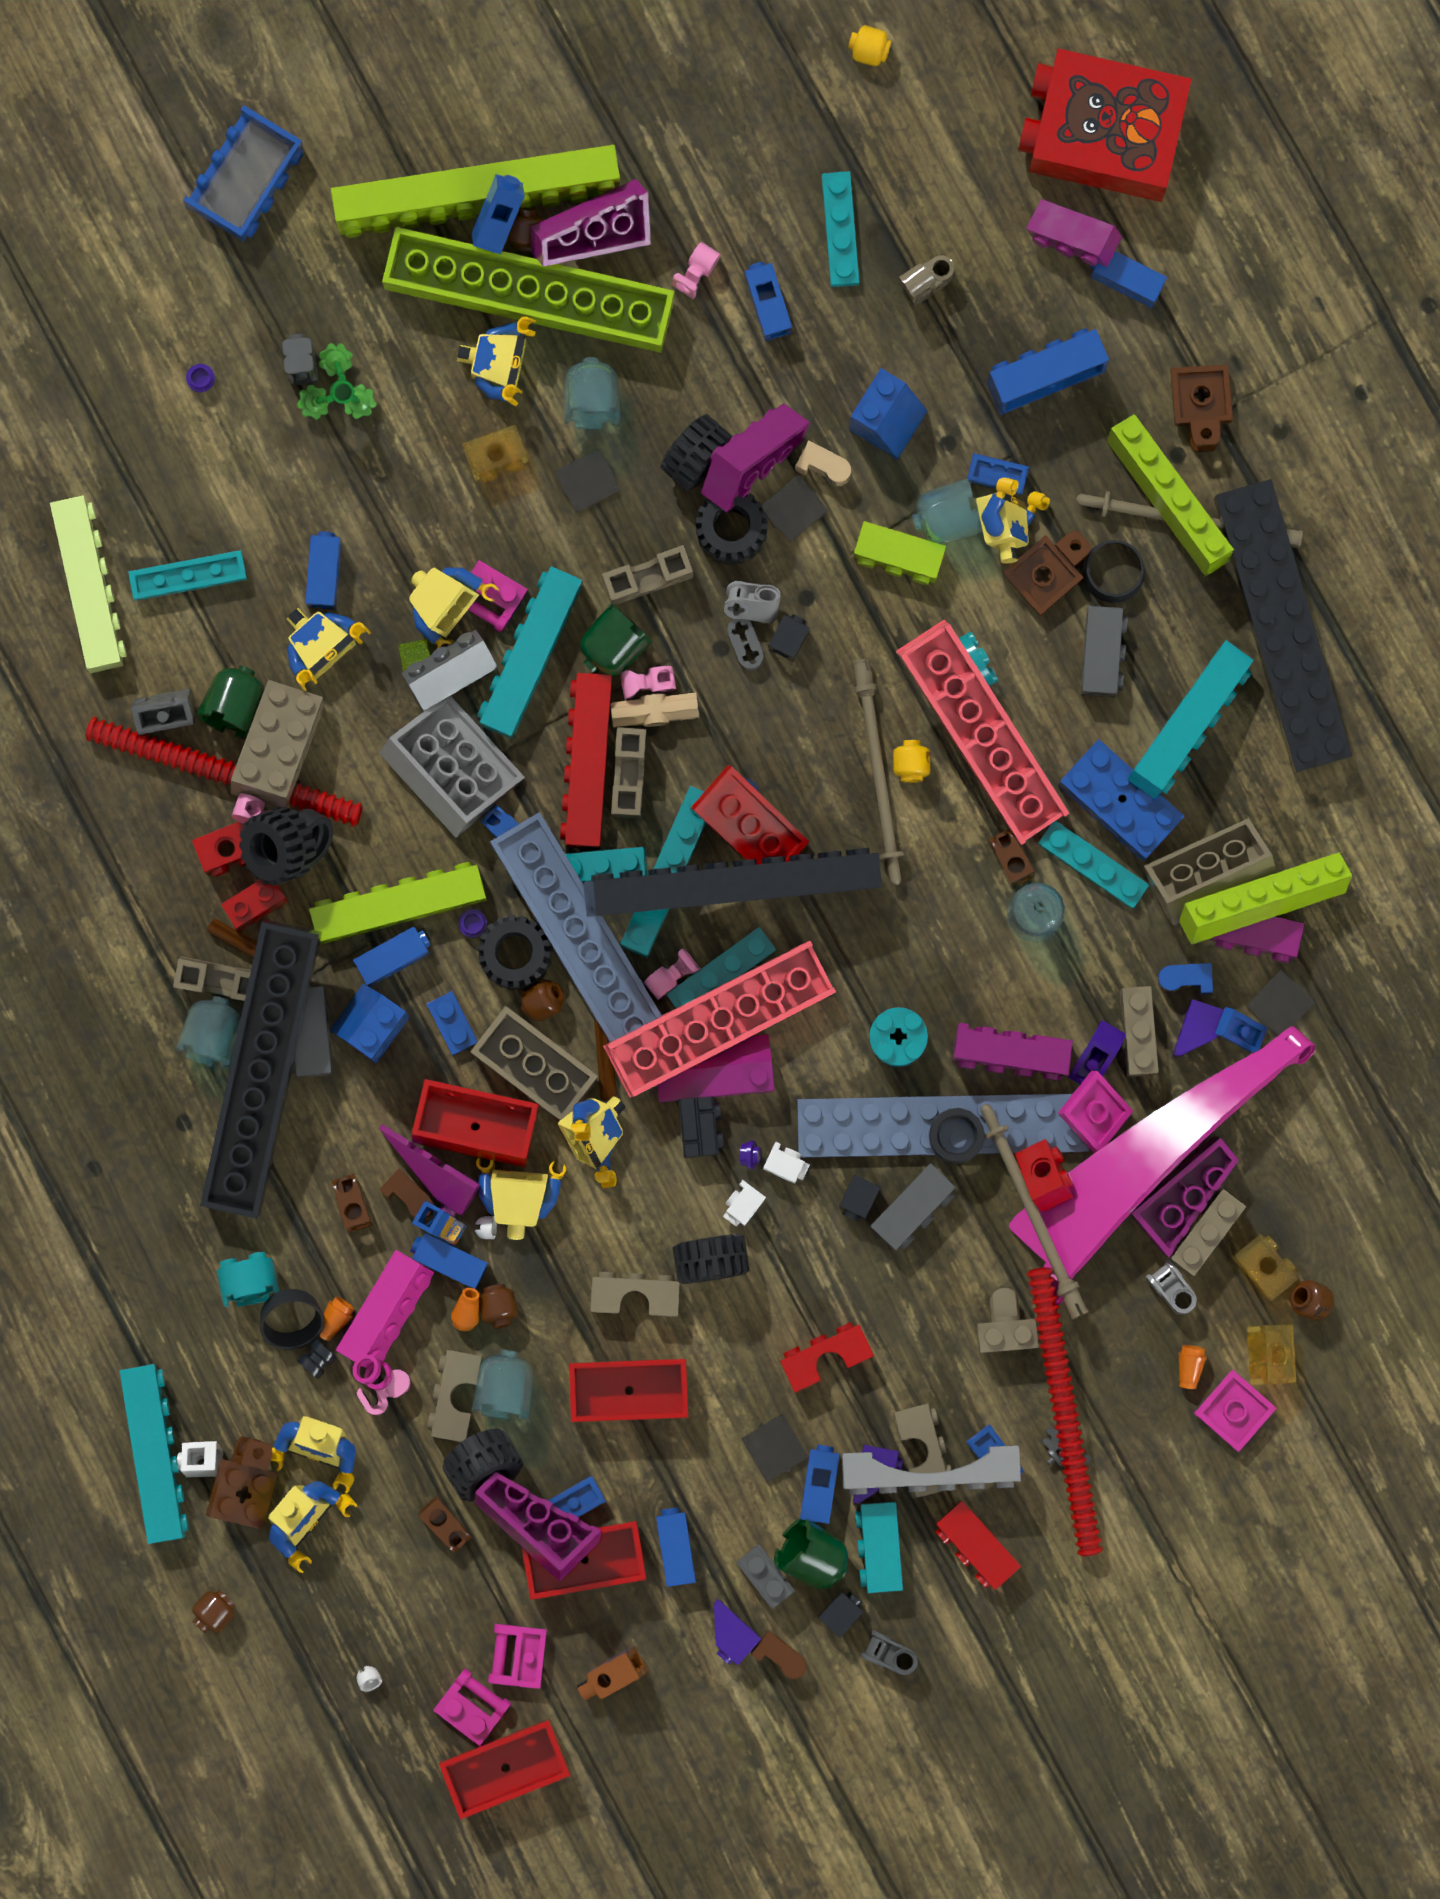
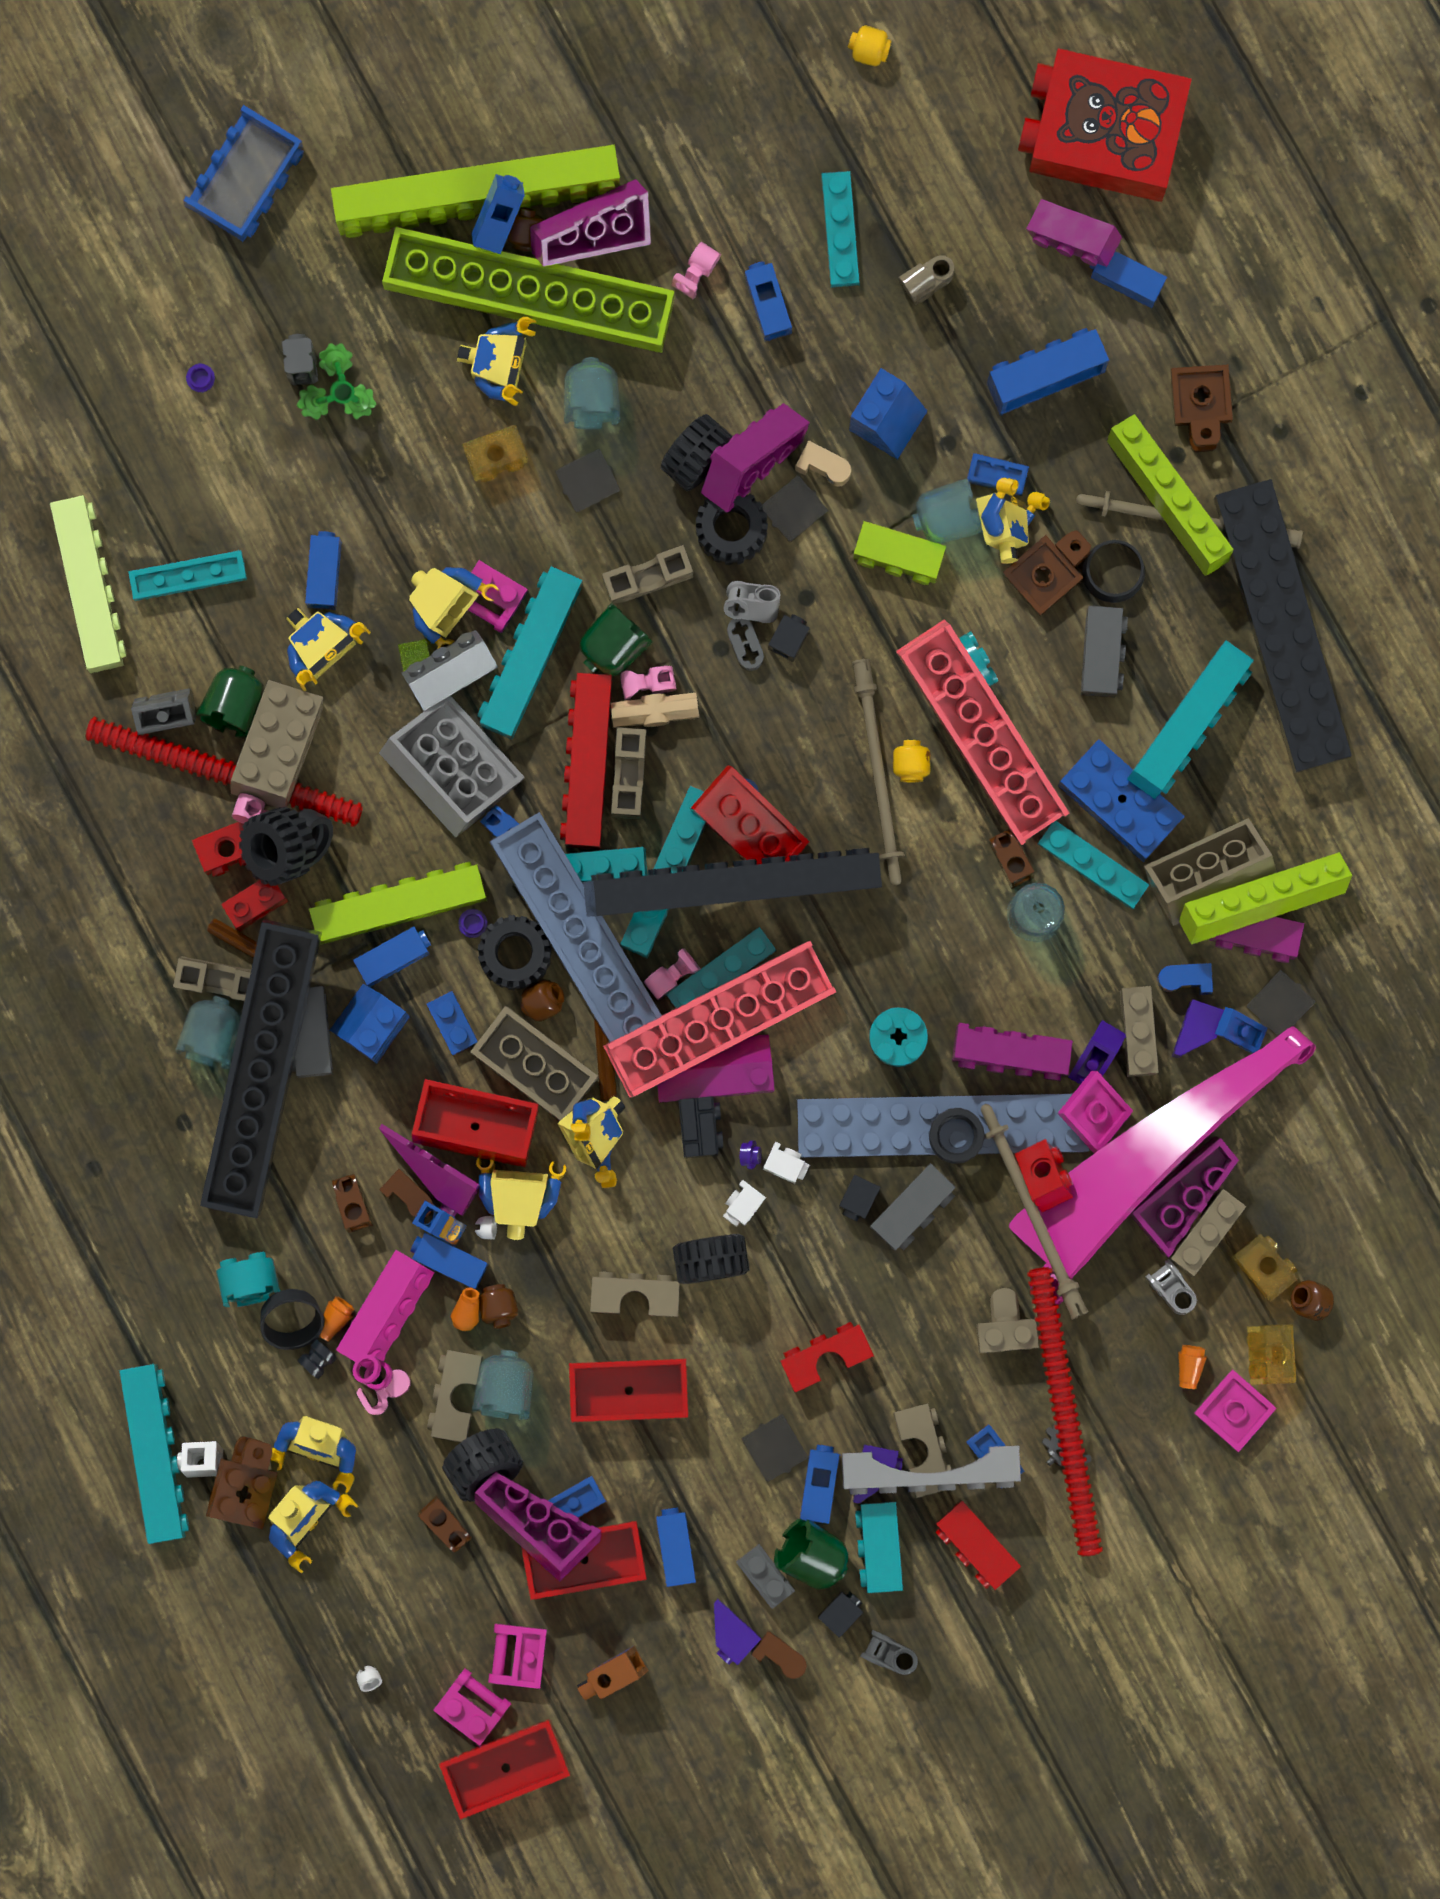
(213, 1612): reddish brown head -> none

